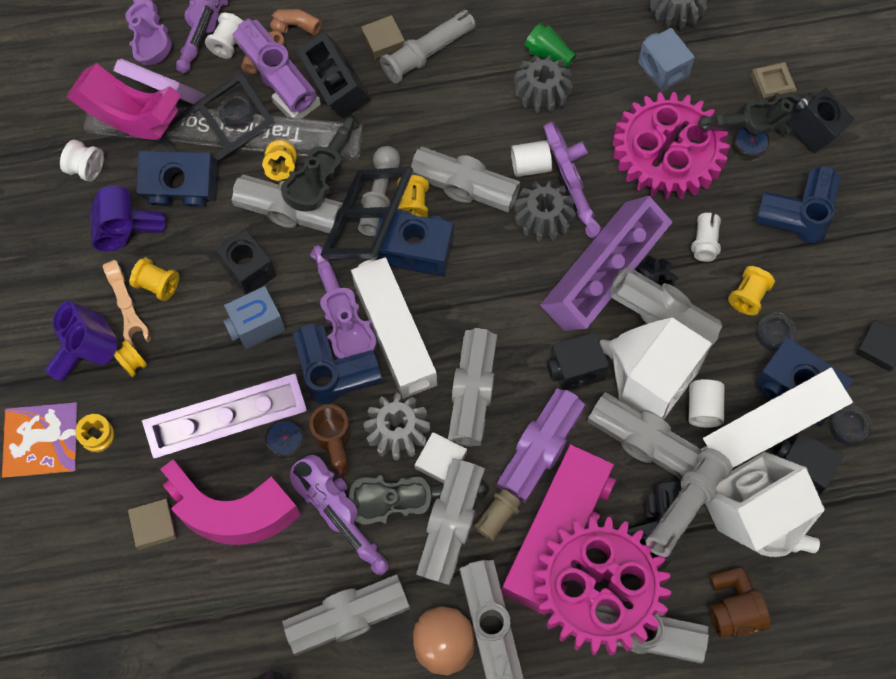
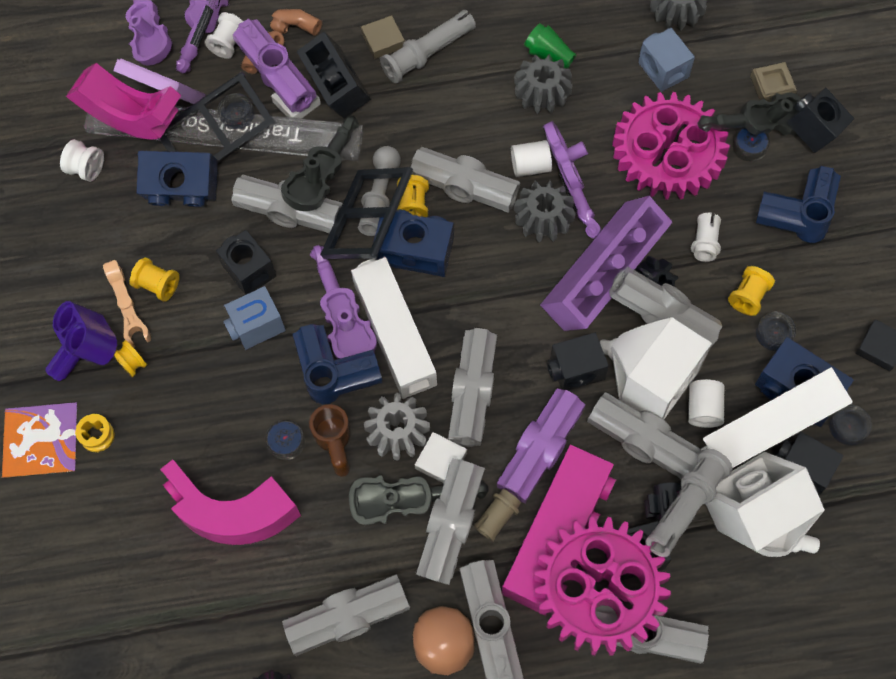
(114, 219): dark purple beam -> none
(152, 524): dark tan tile -> none
(224, 415): brick -> none
(272, 153): yellow bush -> none
(316, 485): medium lavender piece -> none
(739, 613): reddish brown piece -> none

